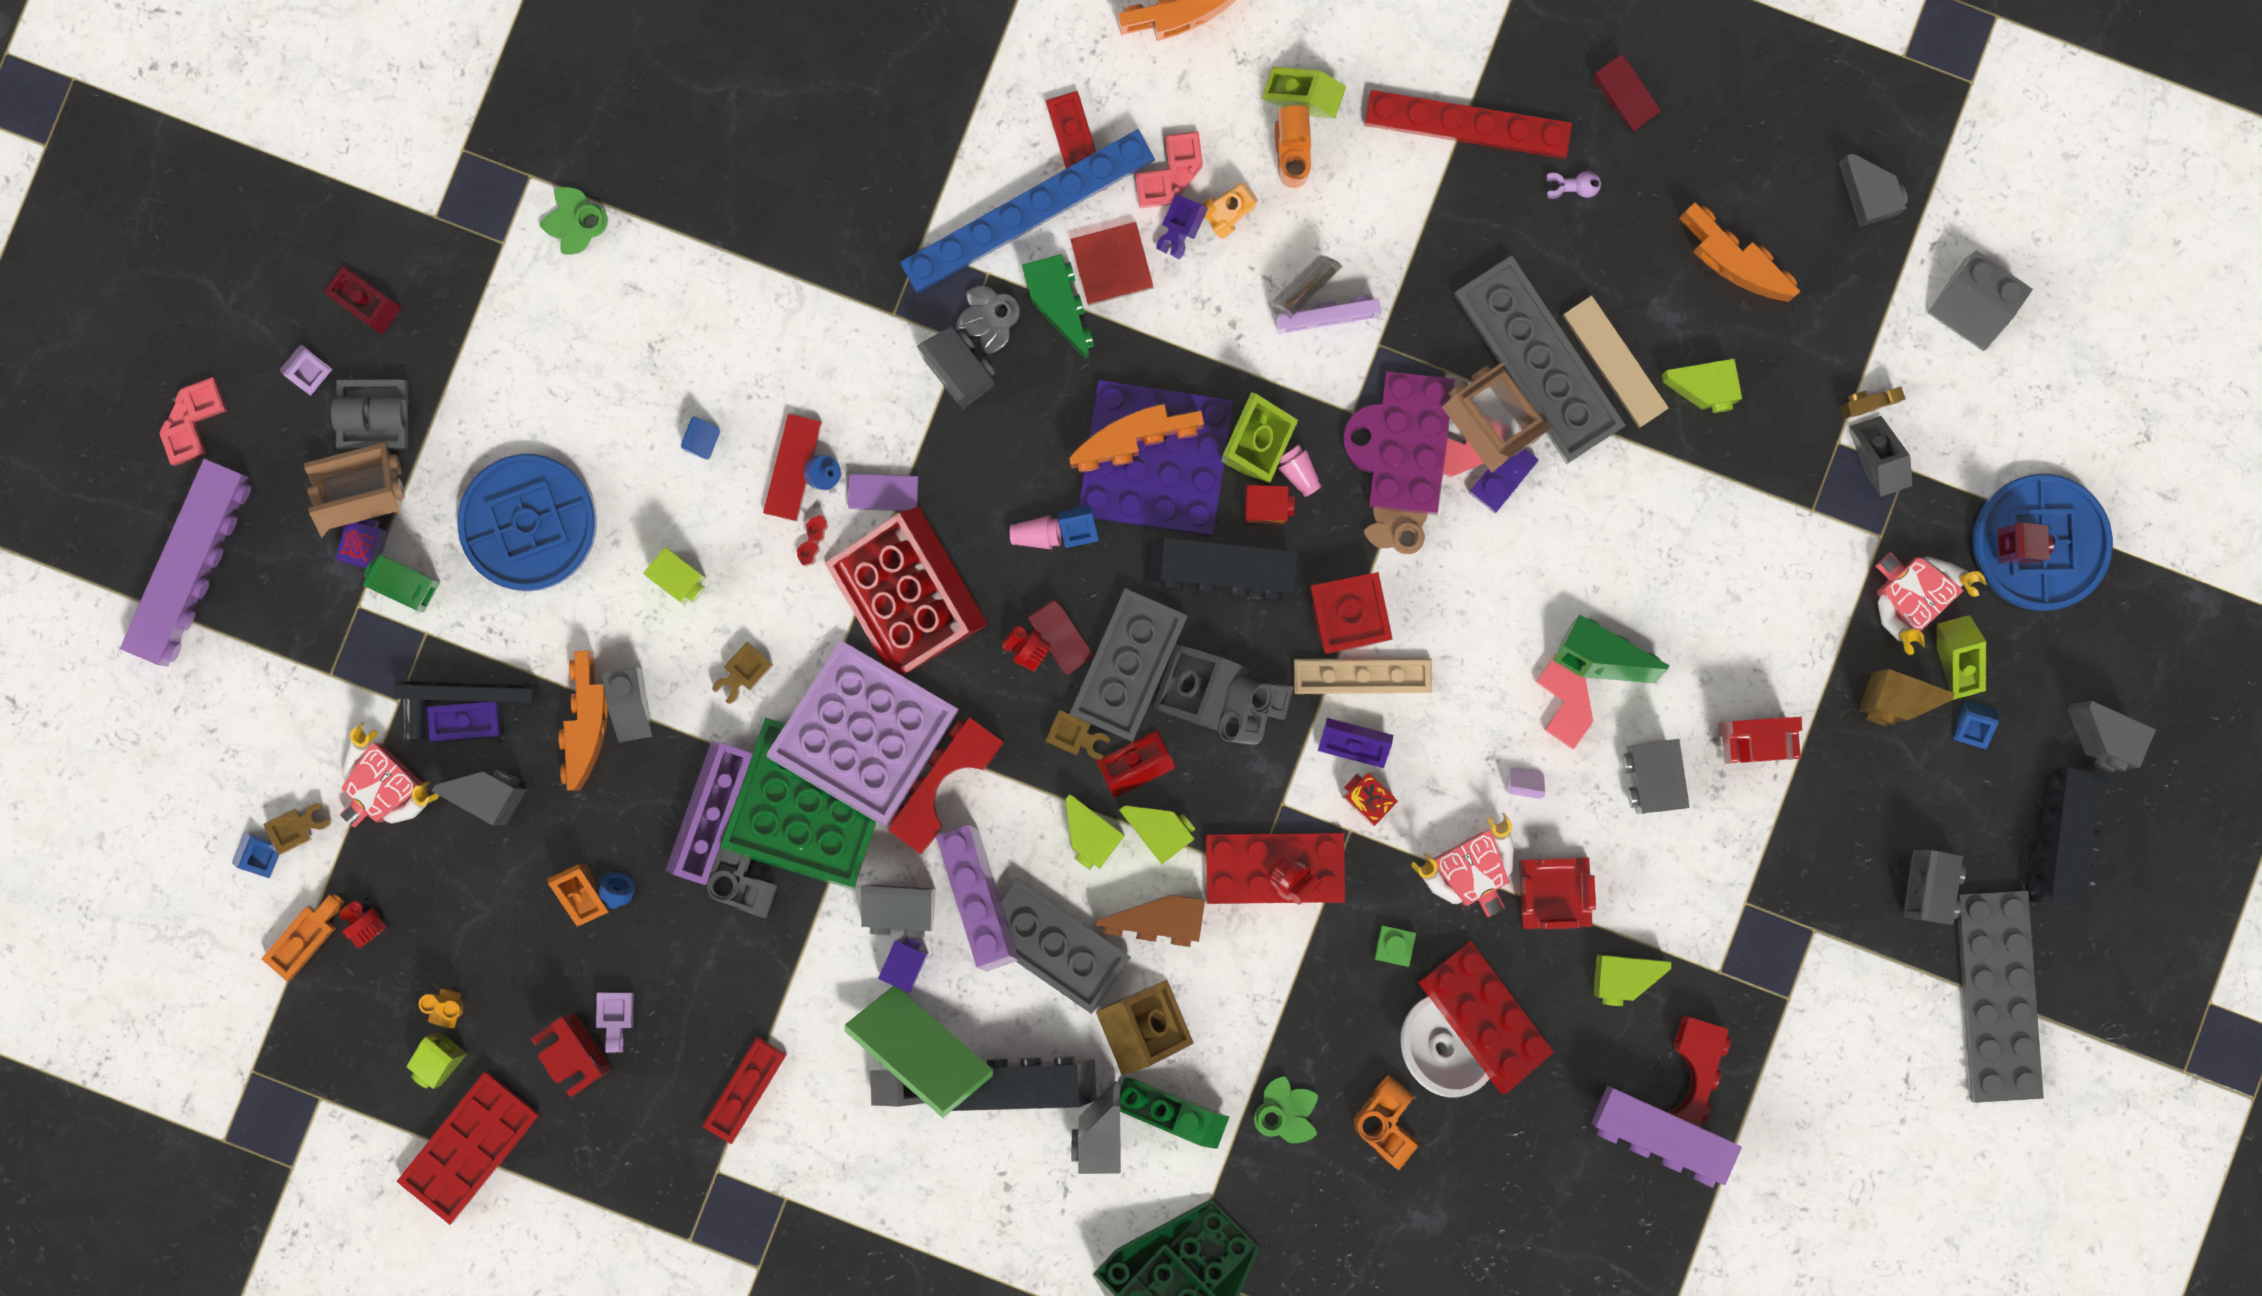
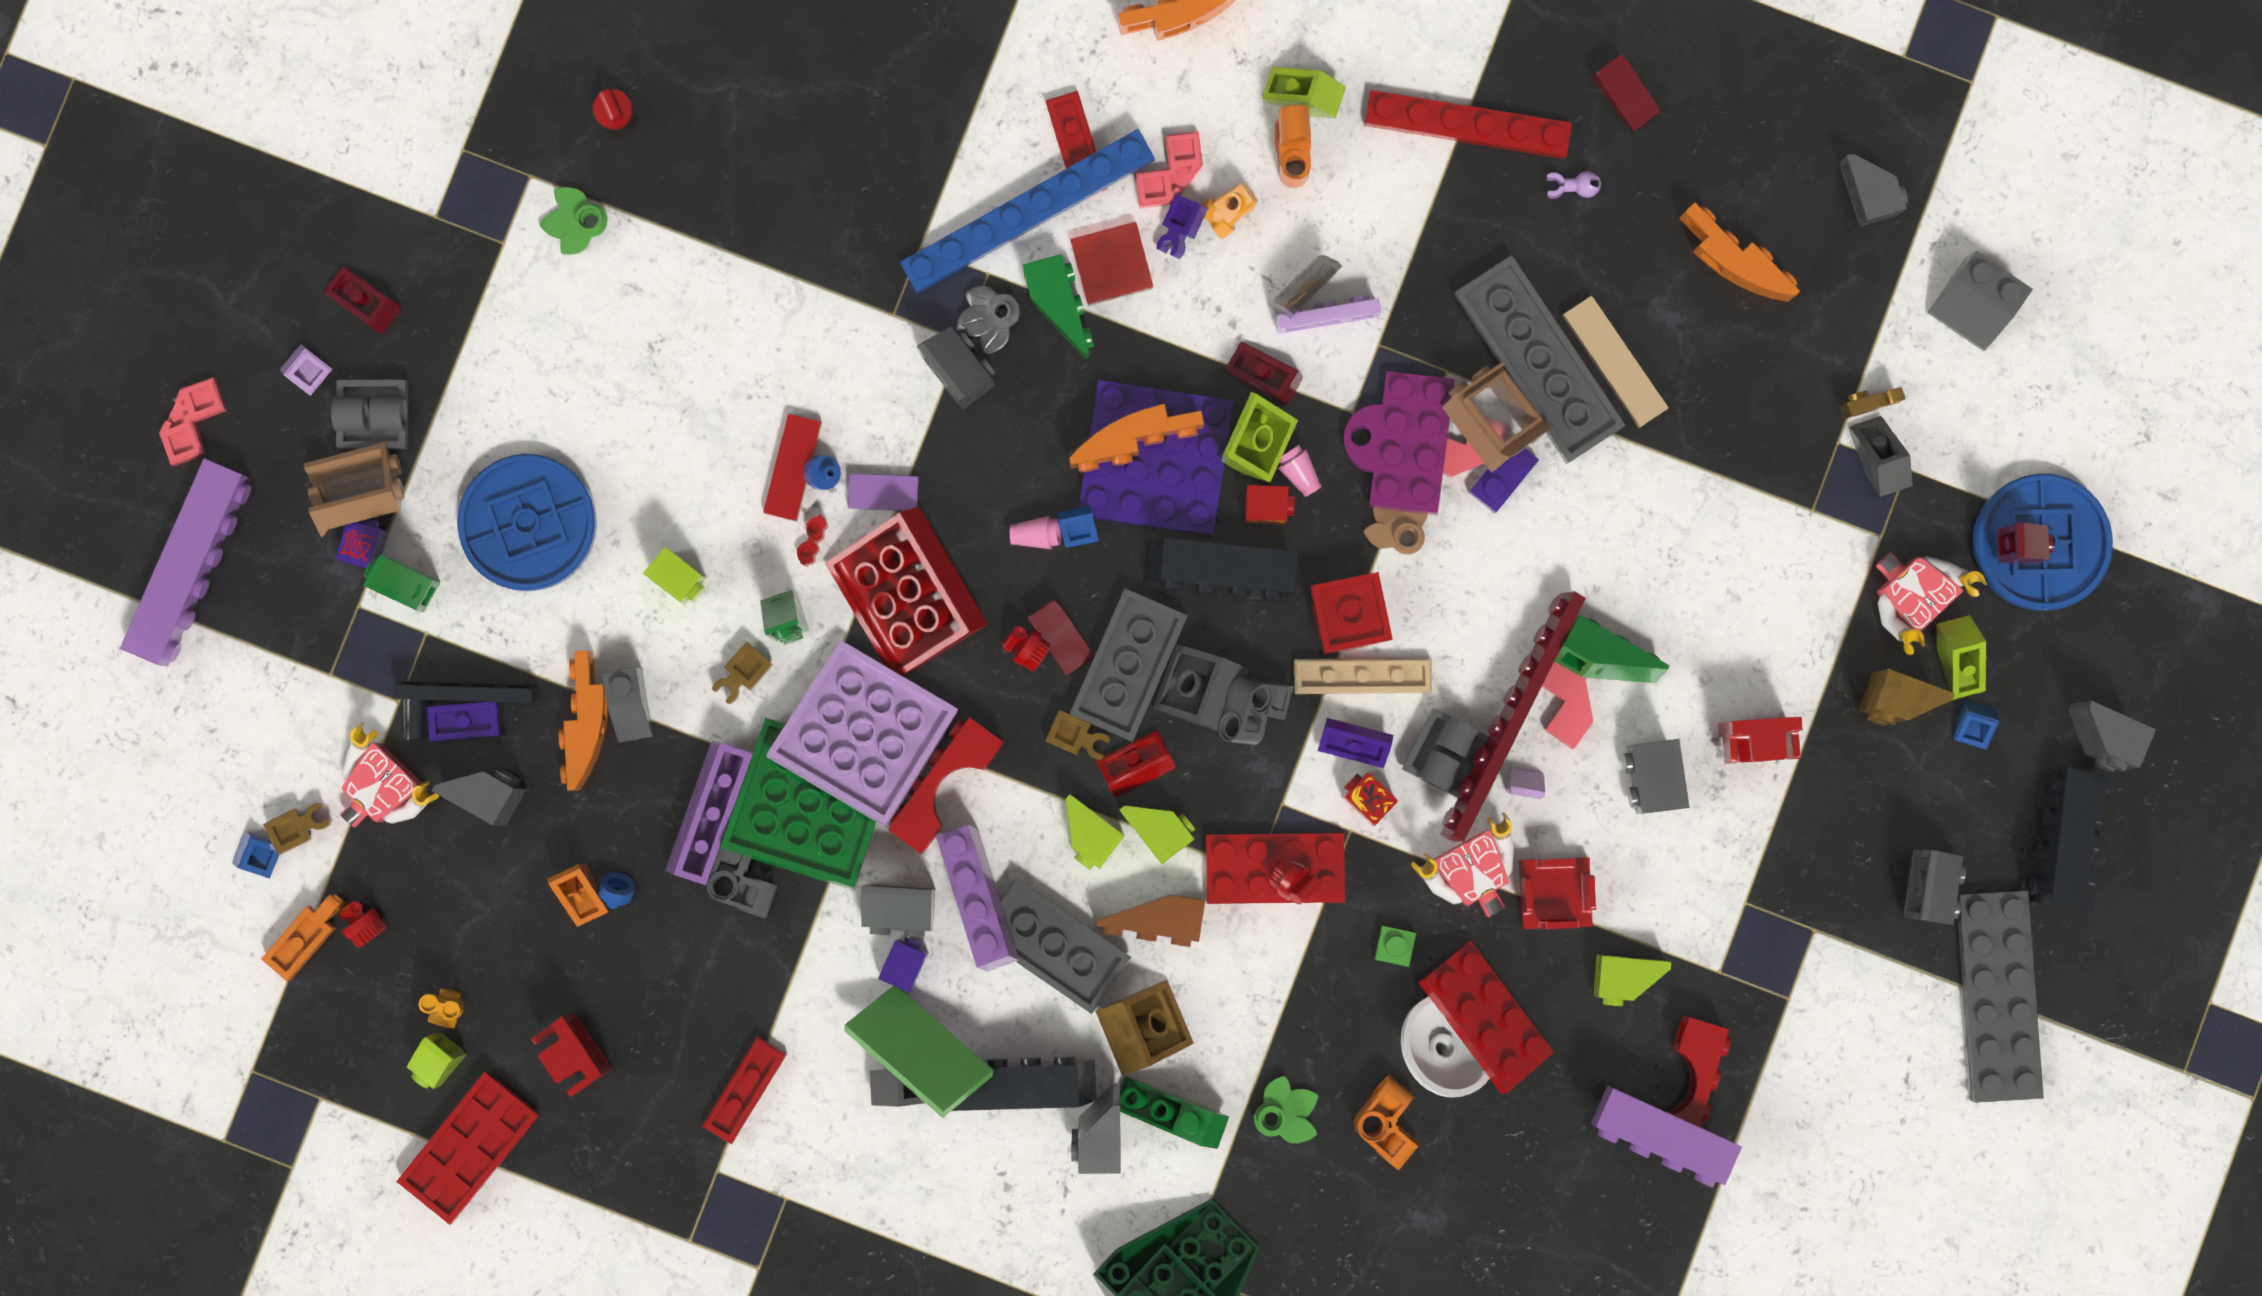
(612, 109): none -> red piece
(614, 1013): lavender plate -> none
(700, 438): blue slope -> none
(783, 617): none -> green slope
(1264, 373): none -> dark red slope
(1444, 752): none -> dark grey plate
(1507, 725): none -> dark red plate
(1707, 385): lime slope -> none

